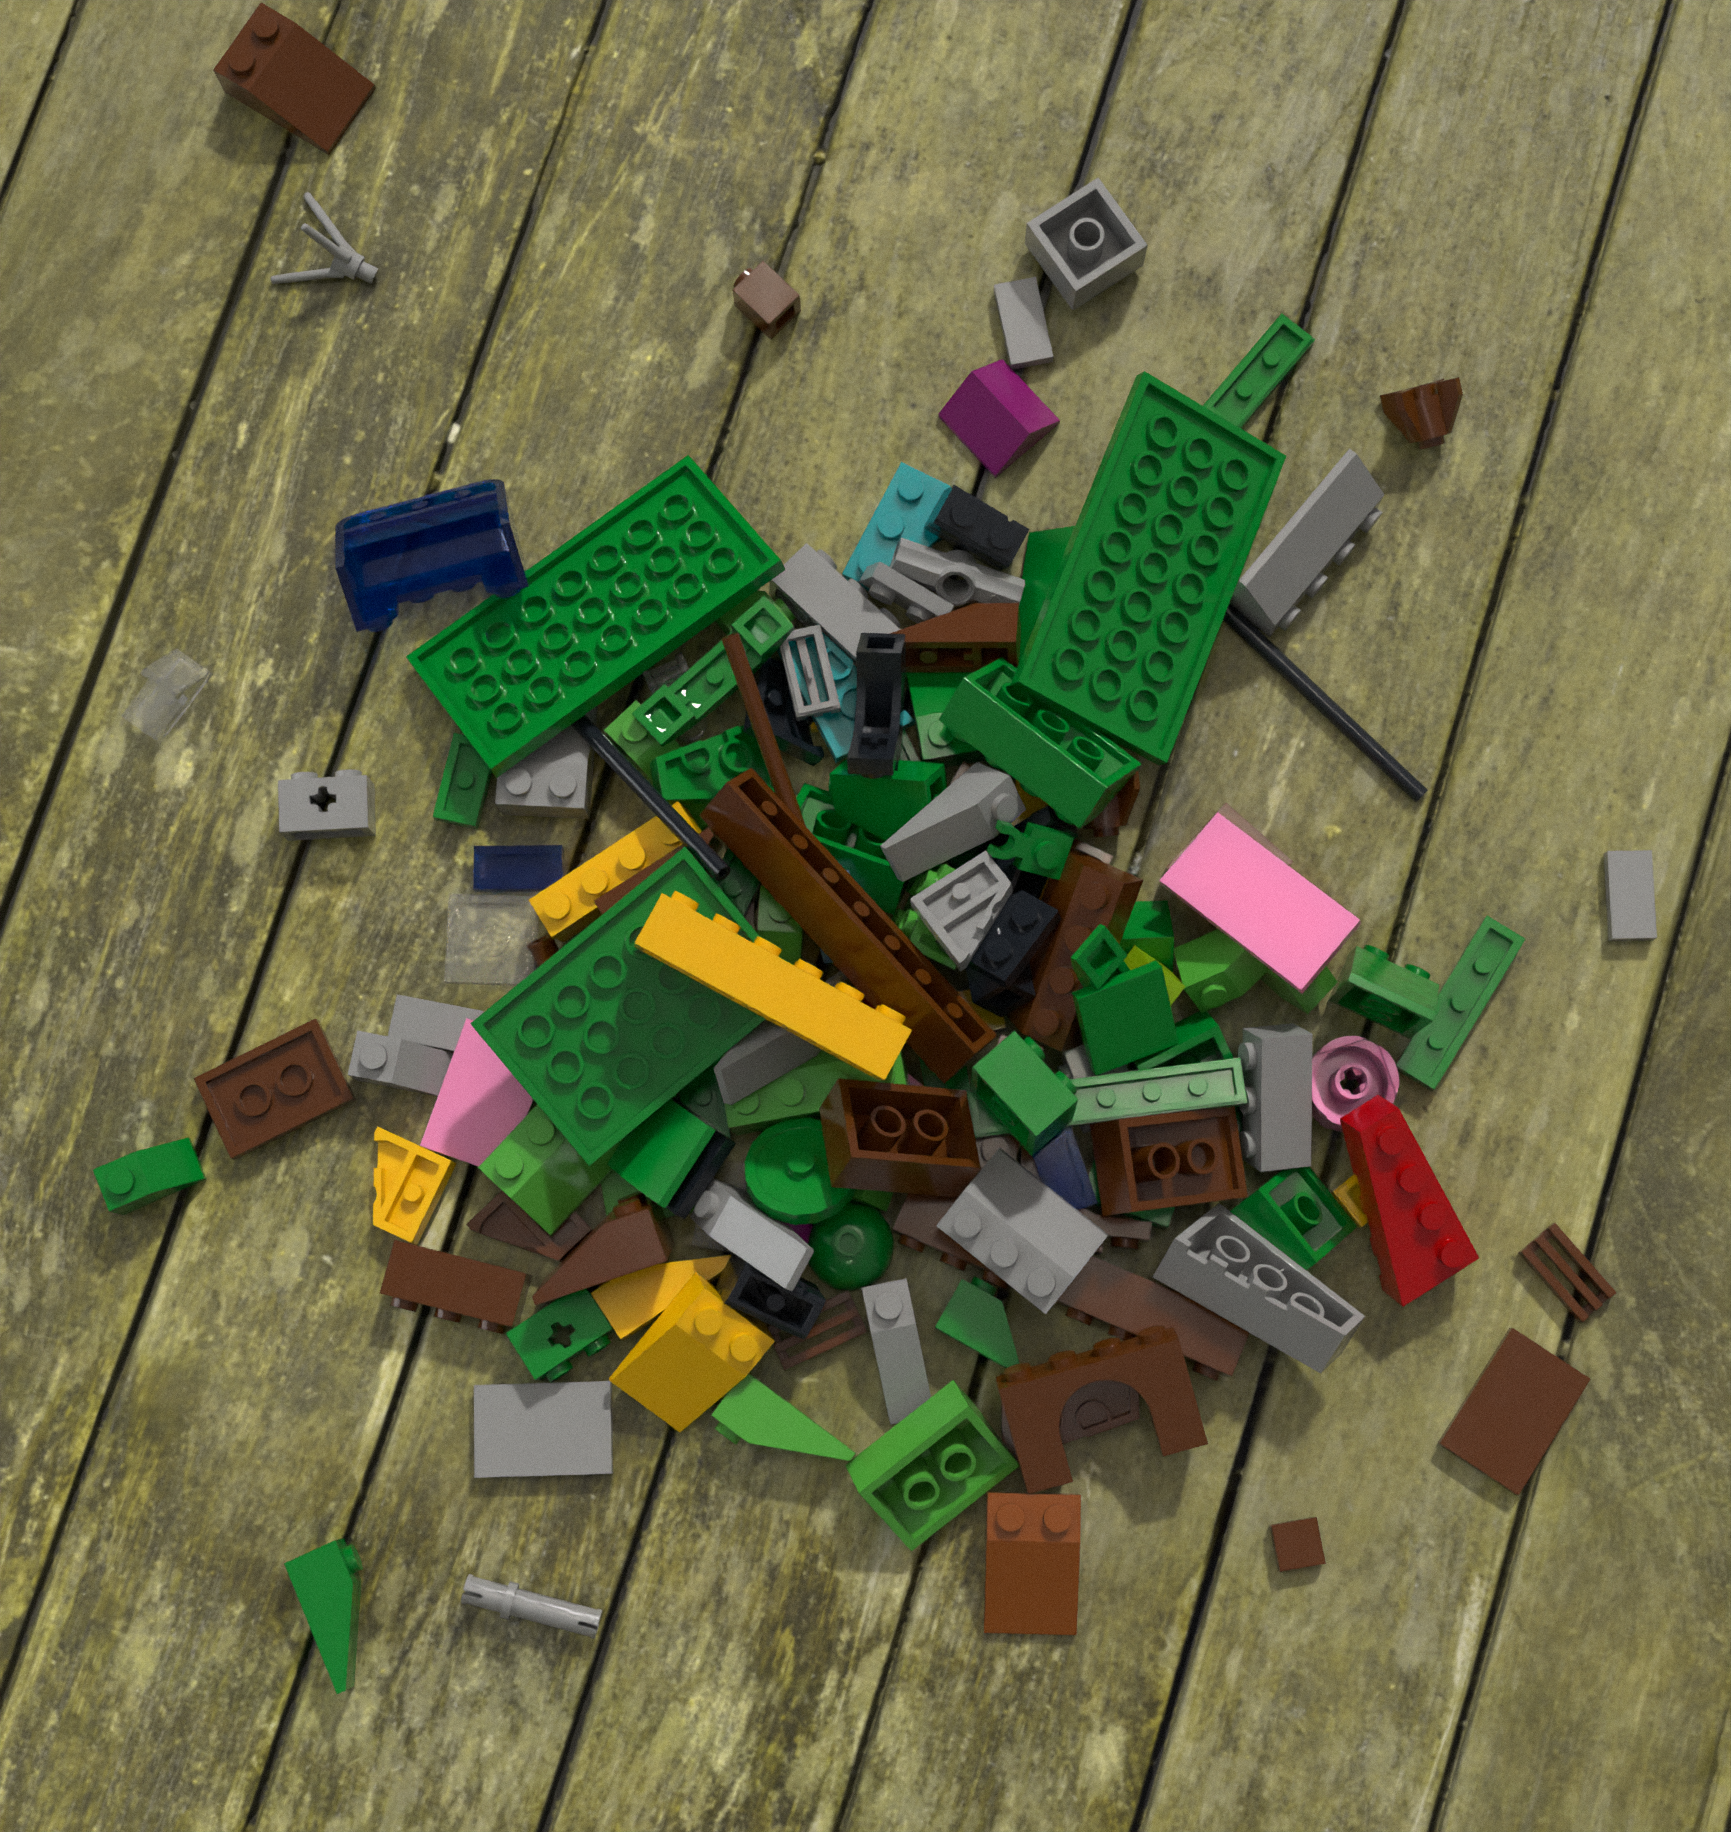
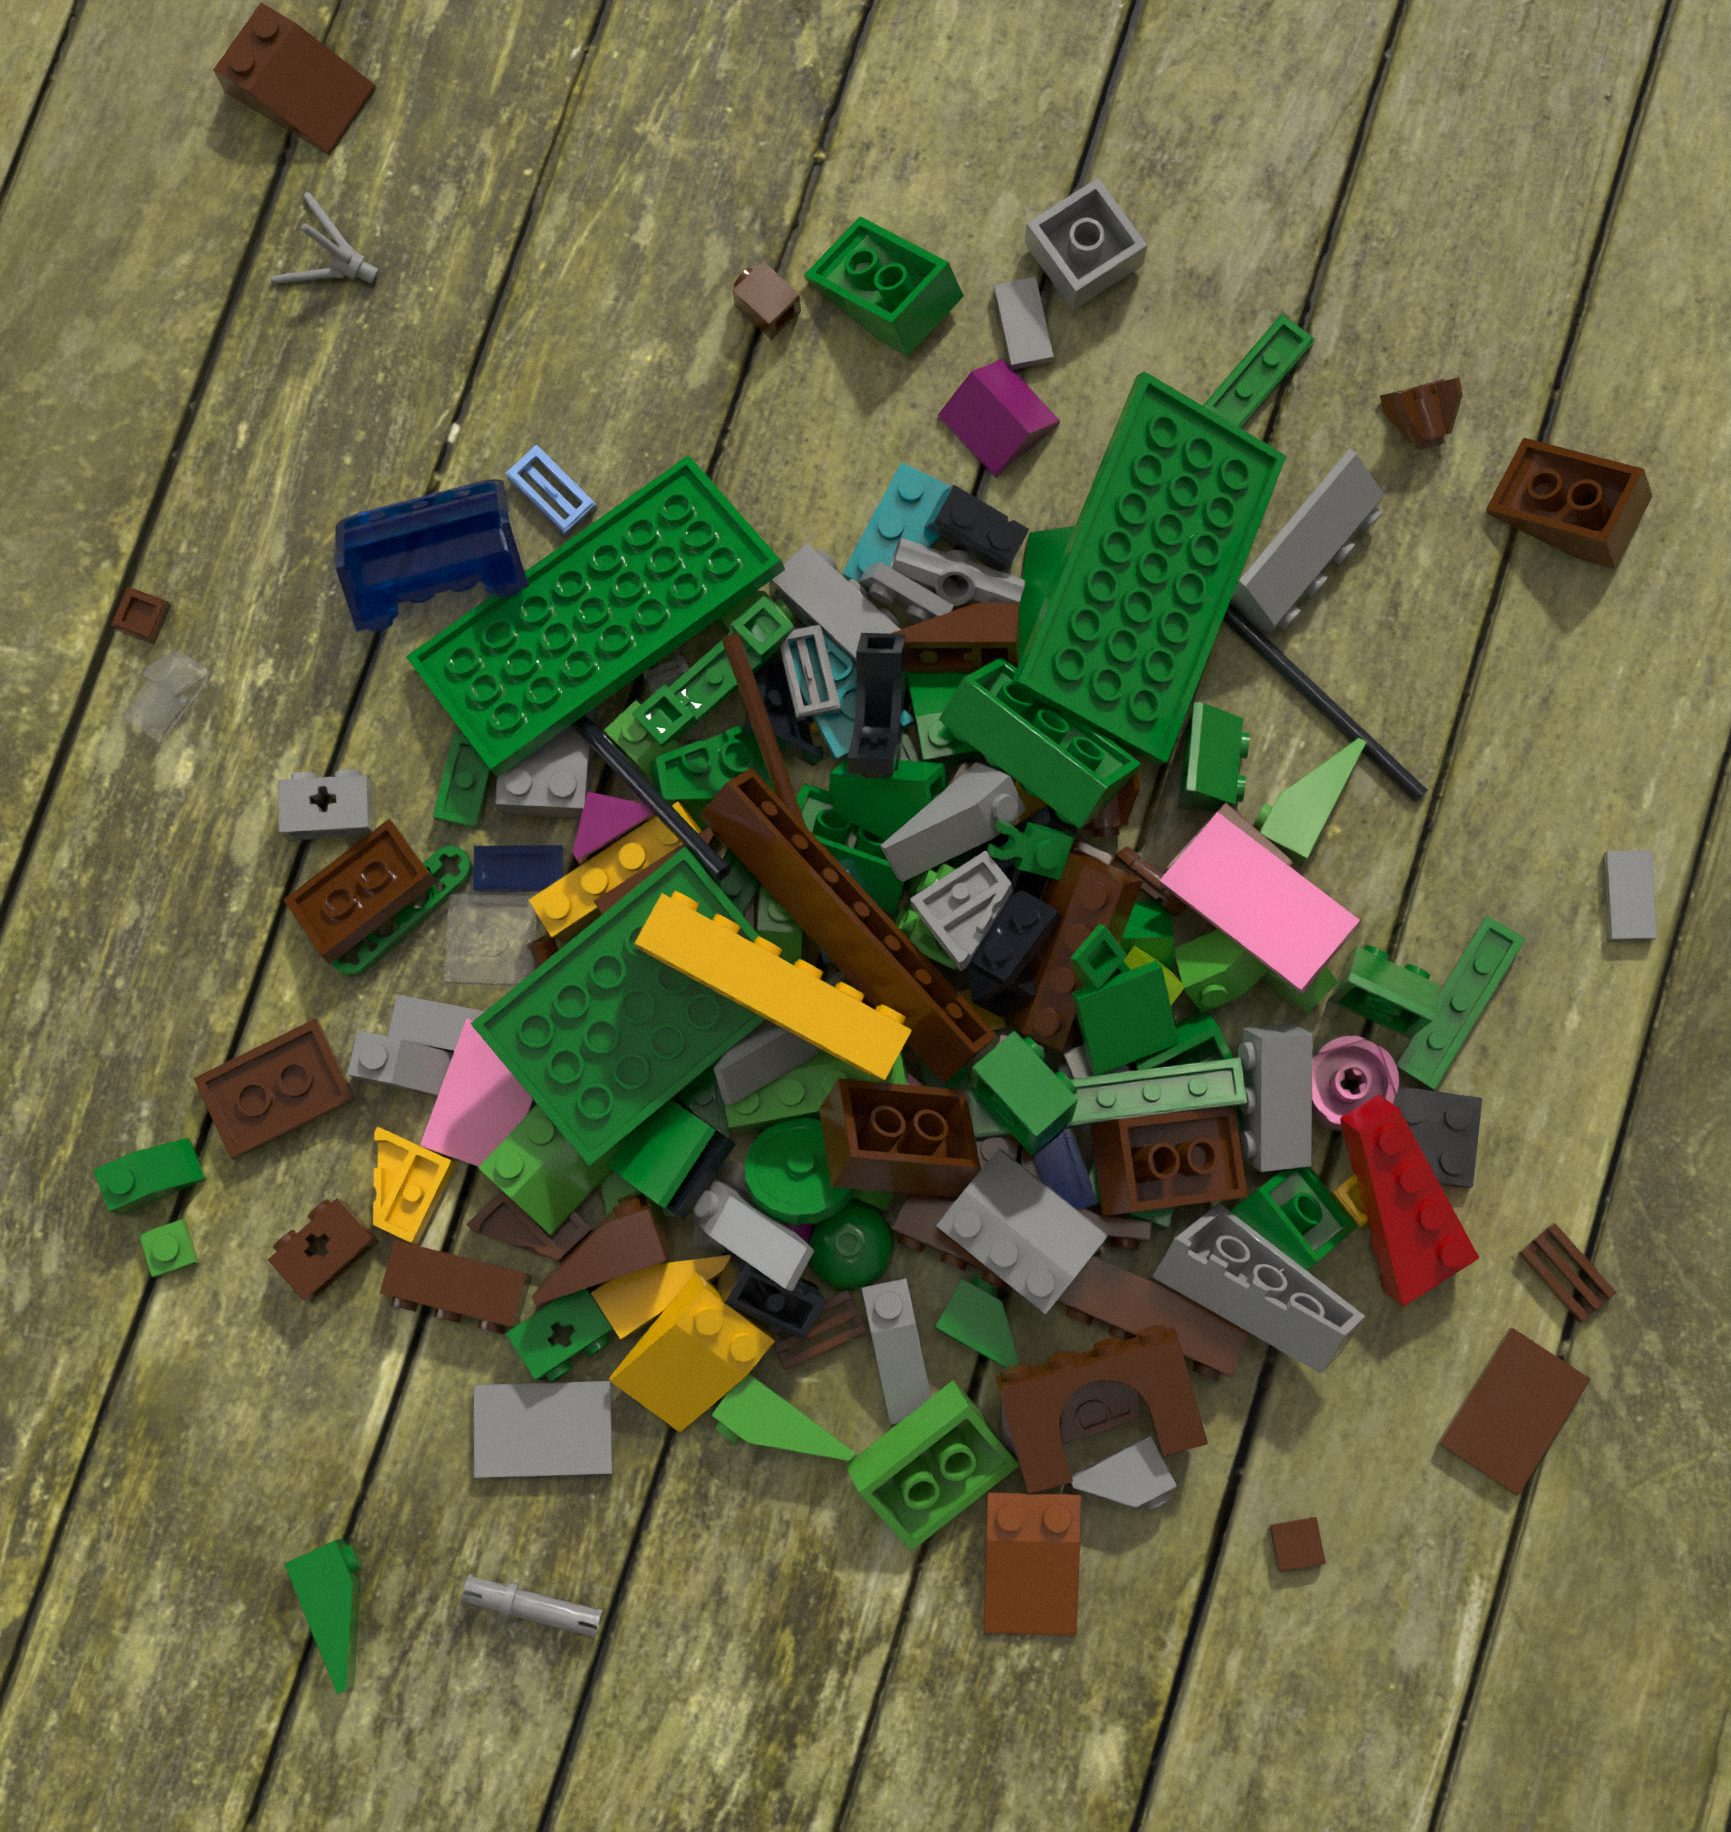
(140, 615): none -> reddish brown tile
(168, 1248): none -> bright green plate
(348, 1243): none -> reddish brown brick
(359, 891): none -> reddish brown plate
(408, 917): none -> green beam
(576, 516): none -> light blue tile
(605, 822): none -> magenta slope
(886, 284): none -> green slope
(1128, 861): none -> reddish brown axle
(1129, 1476): none -> light grey slope
(1212, 759): none -> green slope
(1305, 806): none -> bright green slope
(1445, 1130): none -> black plate
(1572, 500): none -> reddish brown slope

